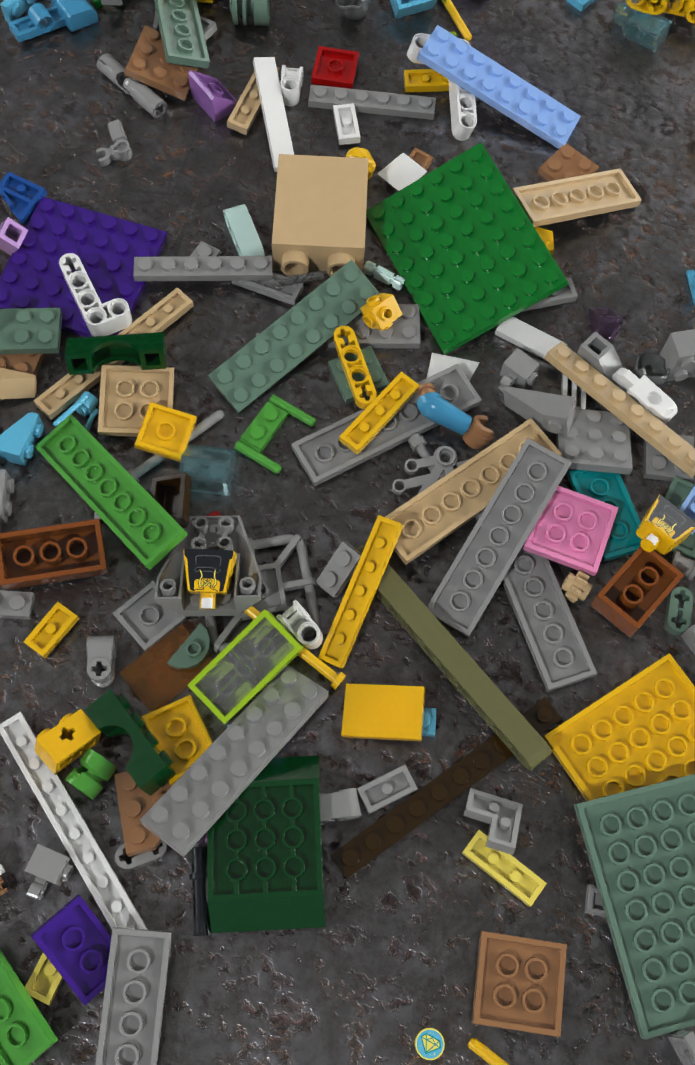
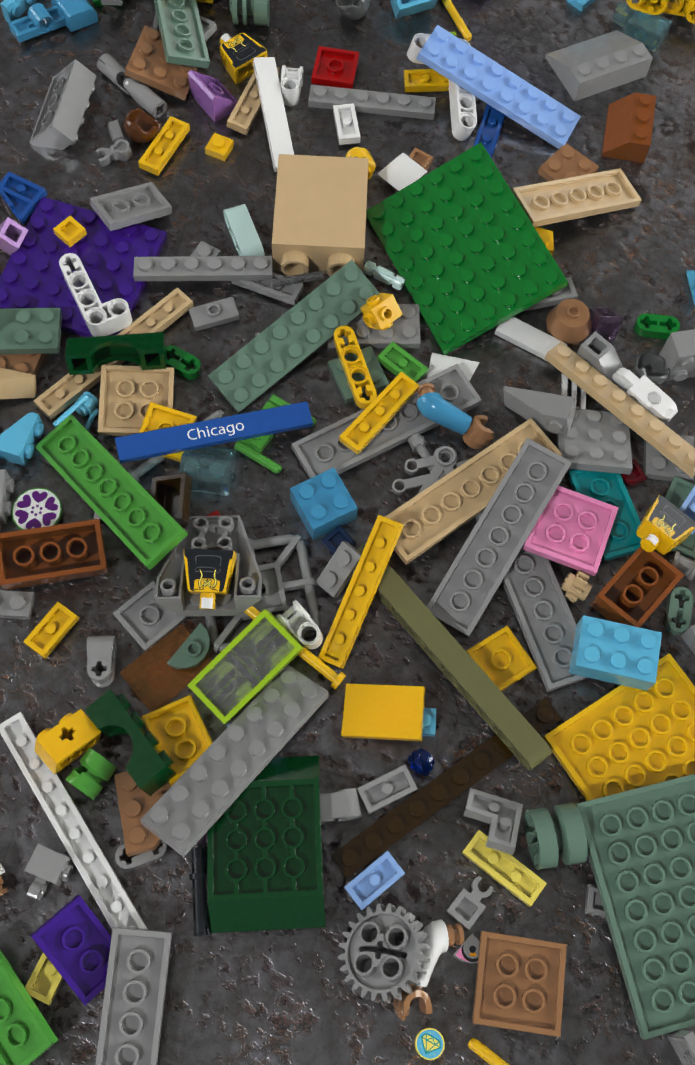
(37, 509): none -> tile
(64, 107): none -> light grey slope
(70, 231): none -> yellow plate
(130, 206): none -> light grey plate
(141, 126): none -> reddish brown hair
(164, 145): none -> yellow plate
(182, 360): none -> green beam
(213, 432): none -> blue tile
(214, 314): none -> light grey plate
(219, 147): none -> yellow plate
(238, 55): none -> torso
(323, 503): none -> dark azure brick
(334, 539): none -> dark blue tile
(374, 880): none -> light blue plate
(378, 981): none -> light grey gear
(398, 360): none -> bright green plate
(421, 761): none -> clear blue plate
(439, 938): none -> piece
(467, 906): none -> light grey plate
(468, 951): none -> light grey tile
(490, 129): none -> blue tile
(502, 658): none -> yellow tile
(518, 370): light grey brick -> none
(555, 836): none -> sand green wheel
(569, 321): none -> medium nougat cone
(600, 64): none -> light grey slope
(615, 653): none -> medium azure brick
(629, 127): none -> dark orange slope
(636, 477): none -> dark red tile
(656, 325): none -> green beam

